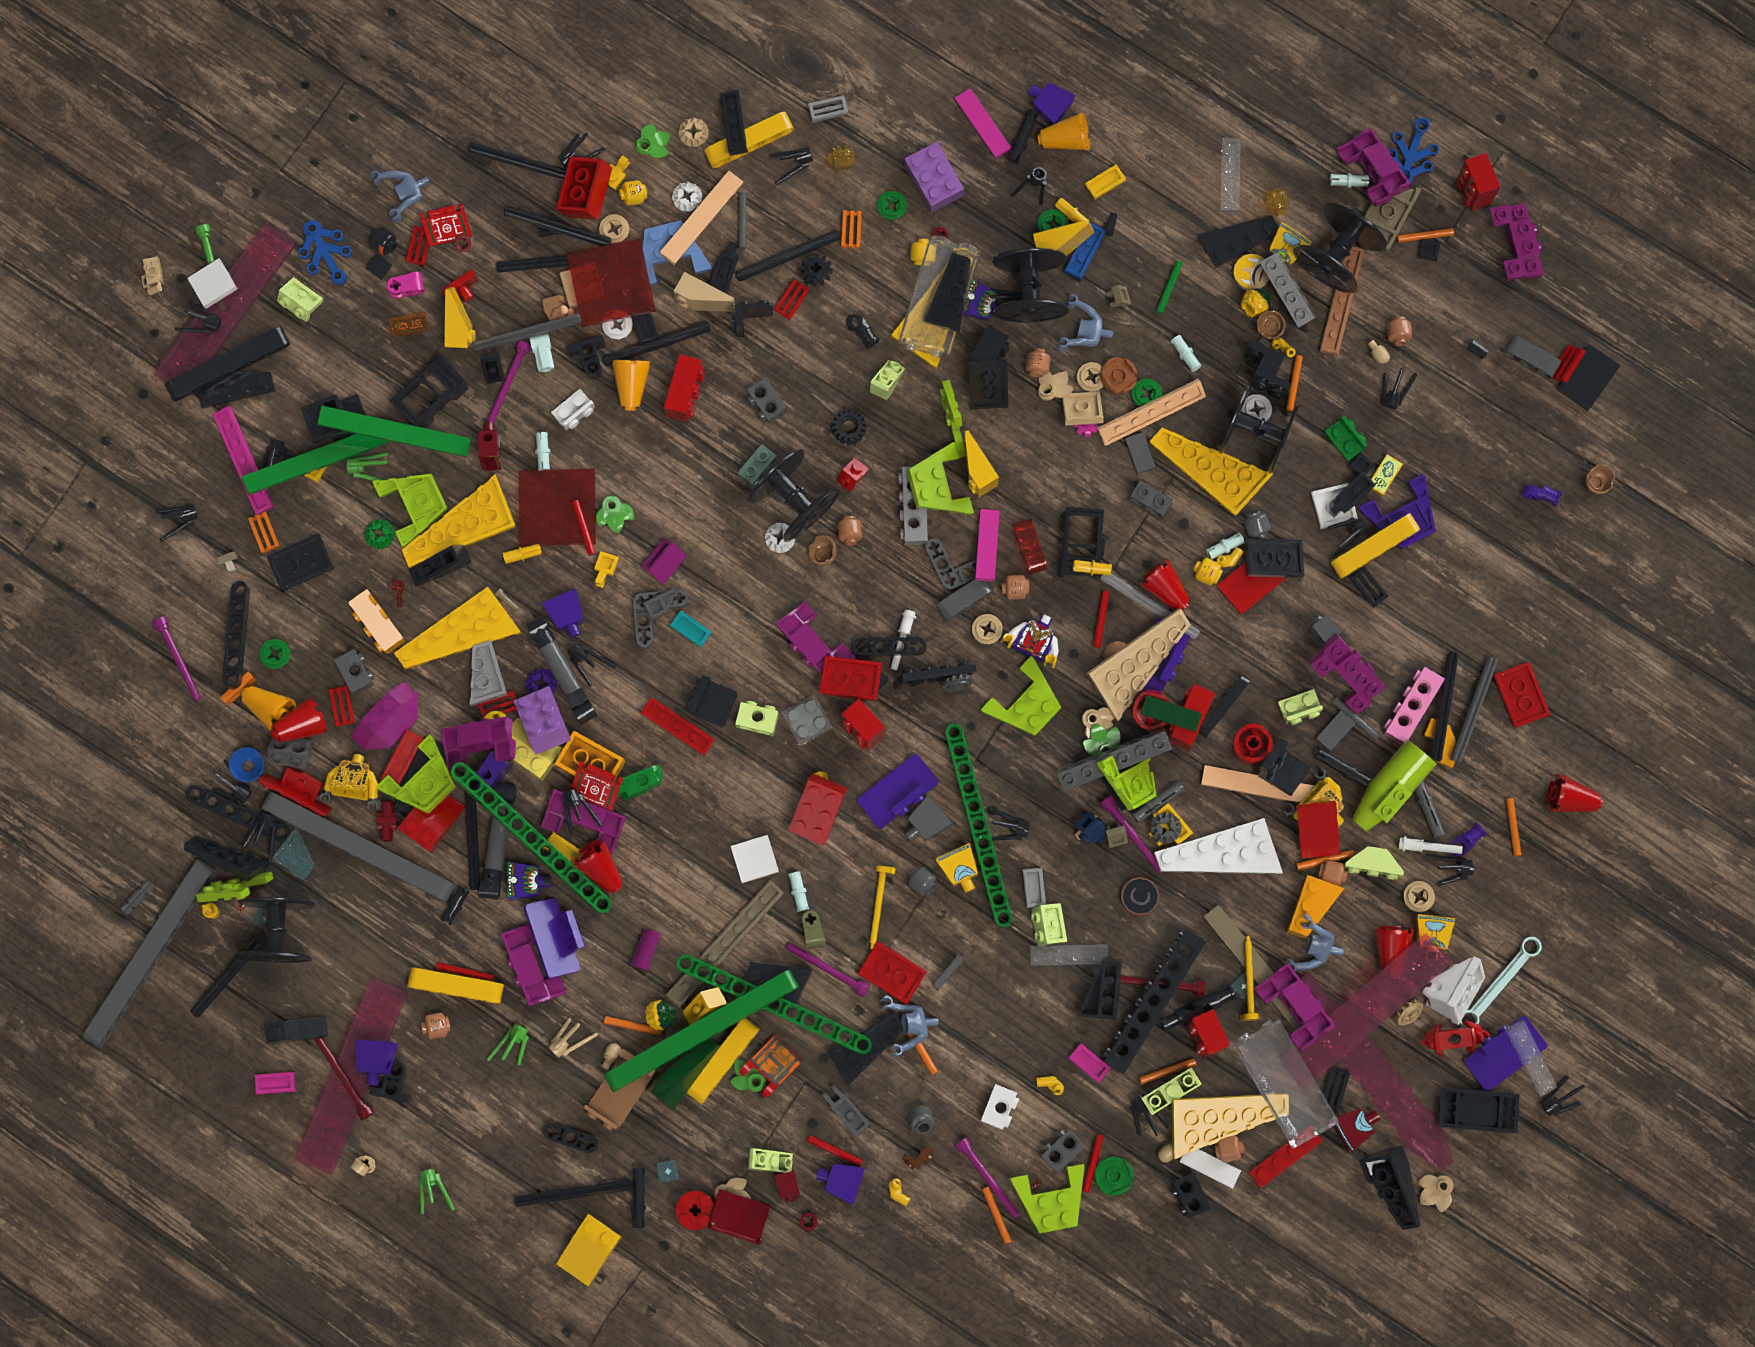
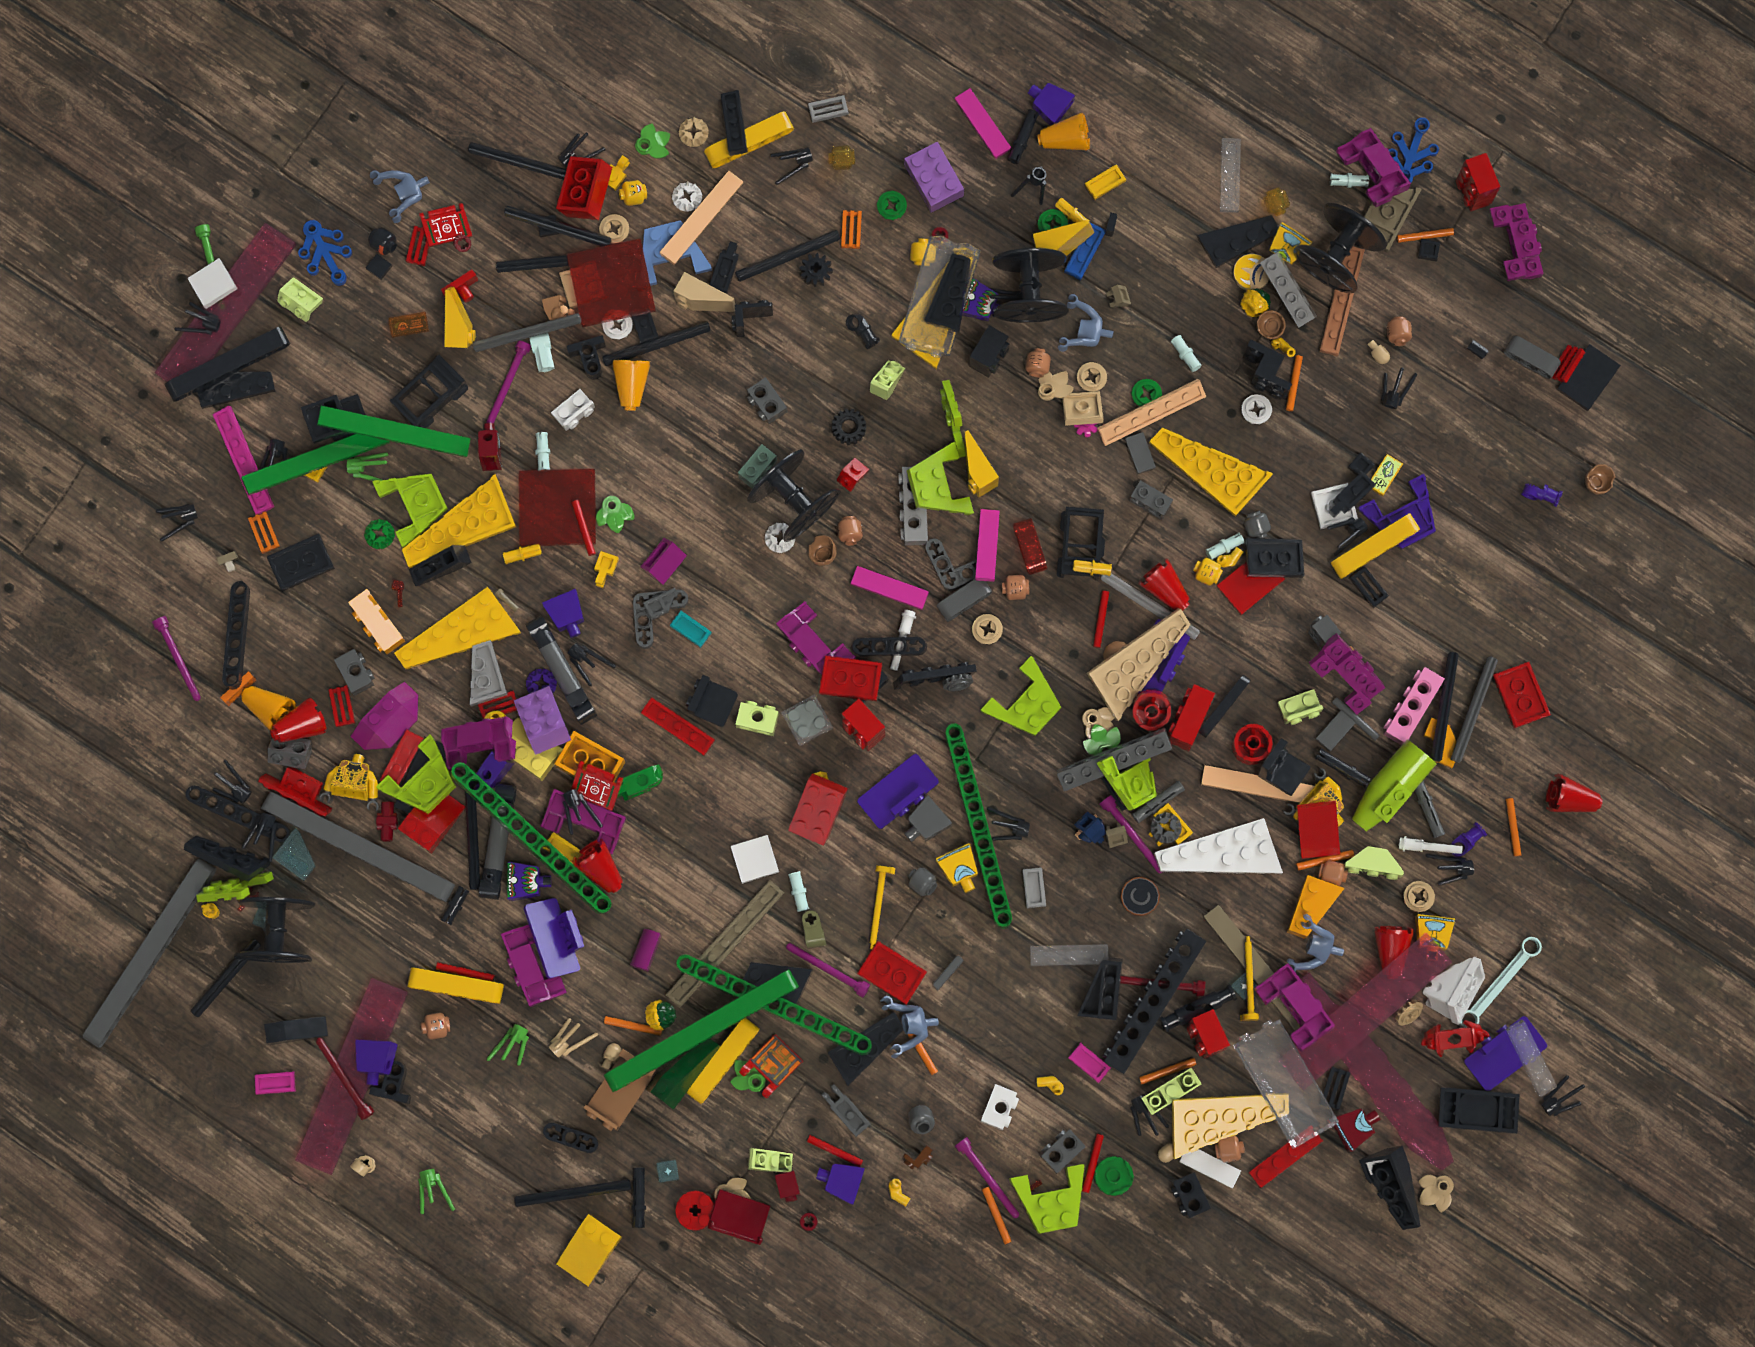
(136, 898): dark grey axle -> none
(153, 275): tan piece -> none
(238, 760): blue piece -> none
(266, 652): green gear -> none
(407, 284): dark pink piece -> none
(492, 367): black slope -> none
(684, 388): red brick -> none
(704, 1004): yellow brick -> none
(742, 221): dark grey piece -> none
(799, 286): red tile -> none
(889, 588): none -> dark pink tile
(988, 384): black tile -> none
(1035, 640): torso -> none
(1049, 924): yellowish green bracket -> none
(1118, 375): dark orange tile -> none
(1169, 287): green piece -> none
(1171, 714): dark green tile -> none
(1259, 428): black piece -> none
(1346, 438): green bracket -> none

